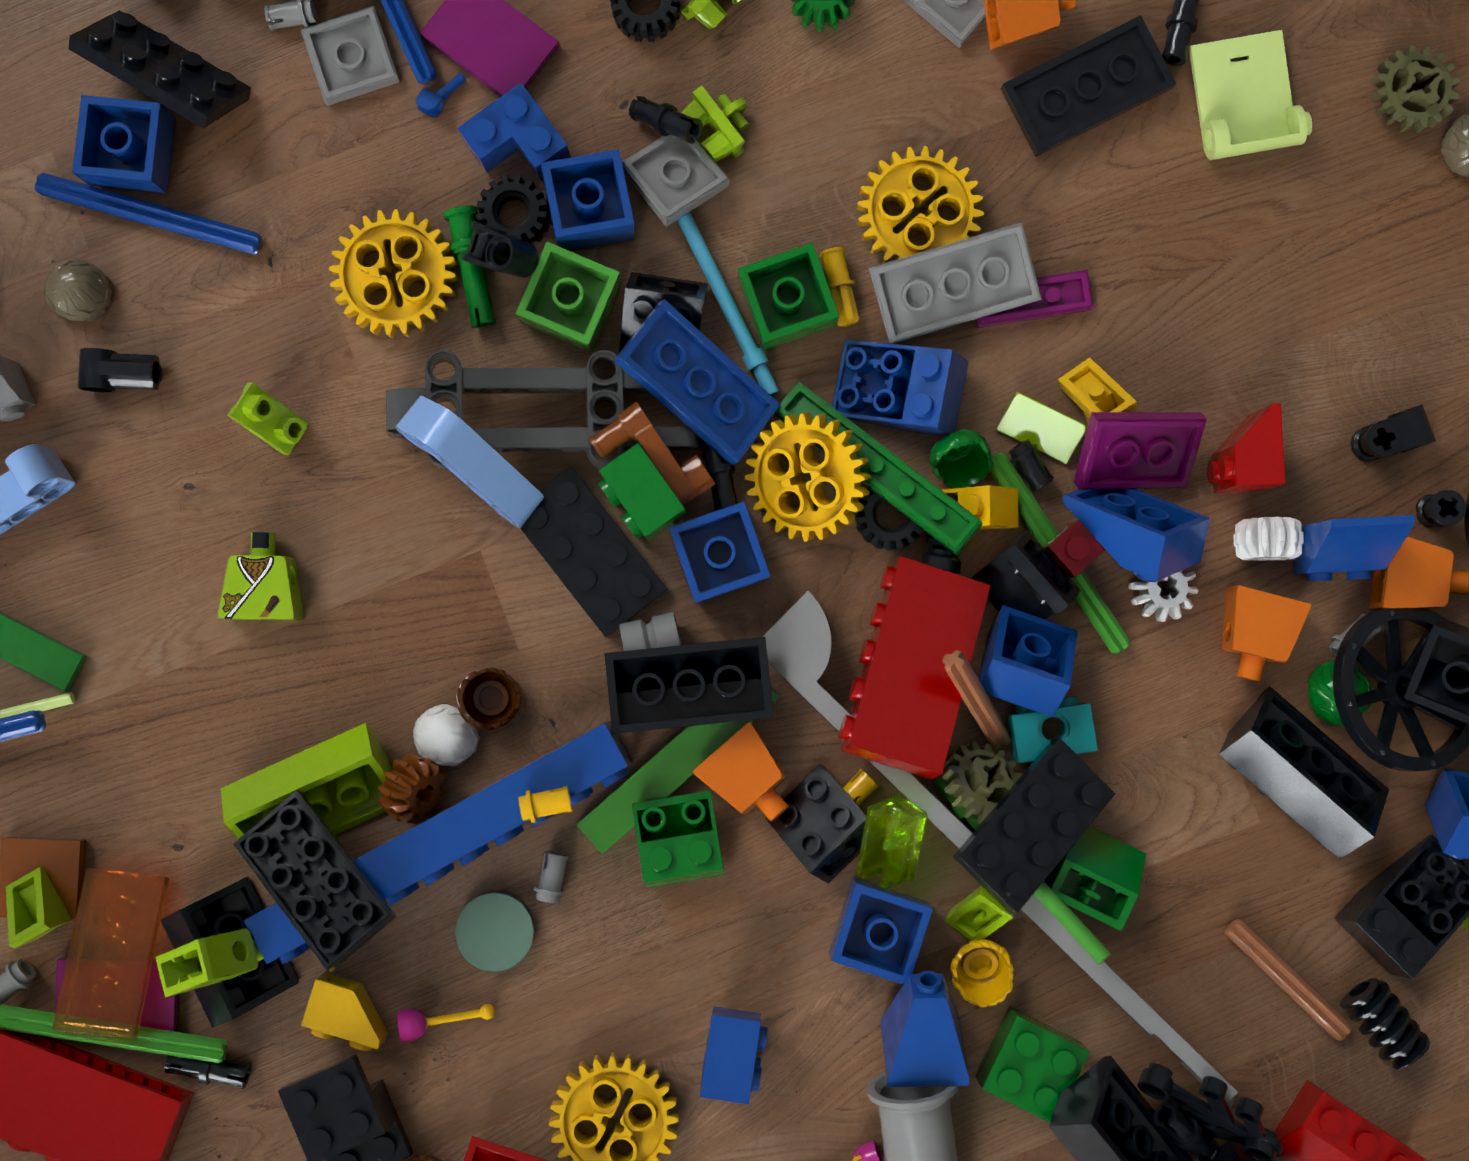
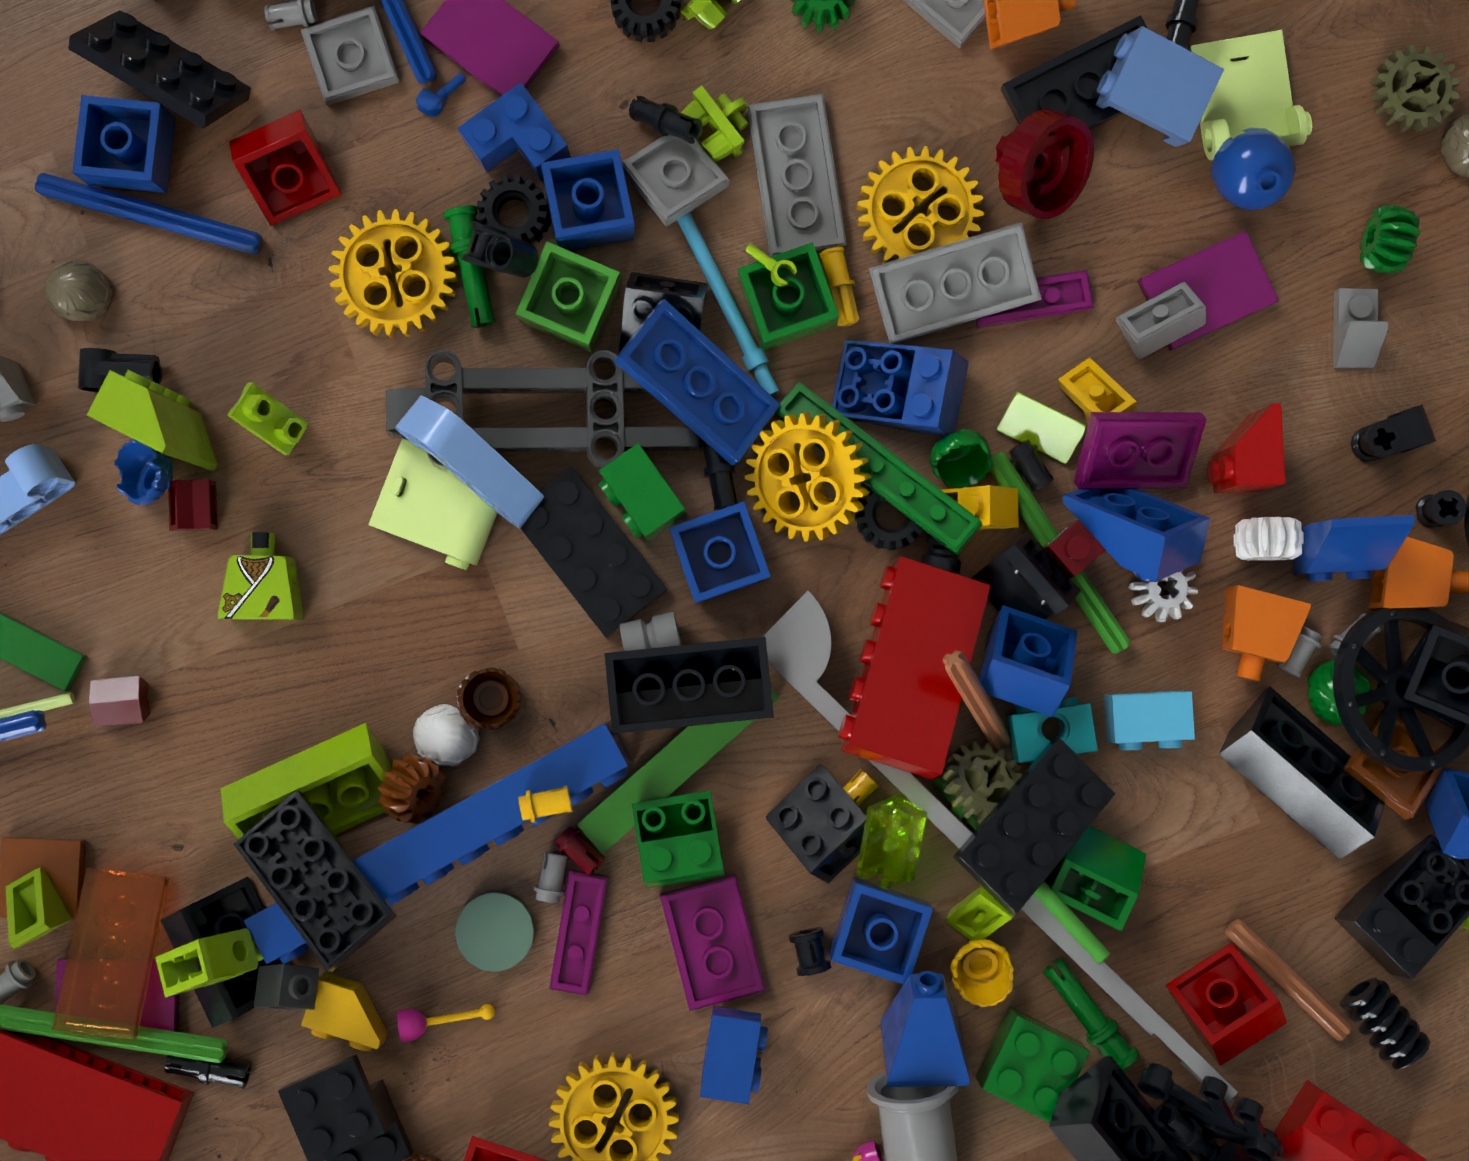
(118, 701): none -> dark red piece
(143, 472): none -> blue hair
(153, 417): none -> lime slope
(192, 505): none -> dark red piece
(284, 167): none -> red slope
(286, 987): none -> dark grey brick
(432, 508): none -> yellowish green door
(578, 932): none -> magenta tile
(579, 850): none -> dark red pin
(684, 480): dark orange beam -> none
(712, 942): none -> magenta tile
(745, 773): orange torso -> none
(771, 264): none -> lime hand
(796, 174): none -> light grey tile
(810, 951): none -> black bush
(1046, 147): none -> dark red piece
(1100, 1030): none -> green pin
(1149, 718): none -> medium azure brick
(1159, 84): none -> medium blue panel
(1162, 320): none -> light grey slope
(1223, 277): none -> magenta tile
(1227, 1004): none -> red slope
(1253, 169): none -> blue cylinder
(1302, 651): none -> light grey pin
(1357, 329): none -> light grey slope
(1389, 239): none -> green gear
(1396, 788): none -> dark orange tile

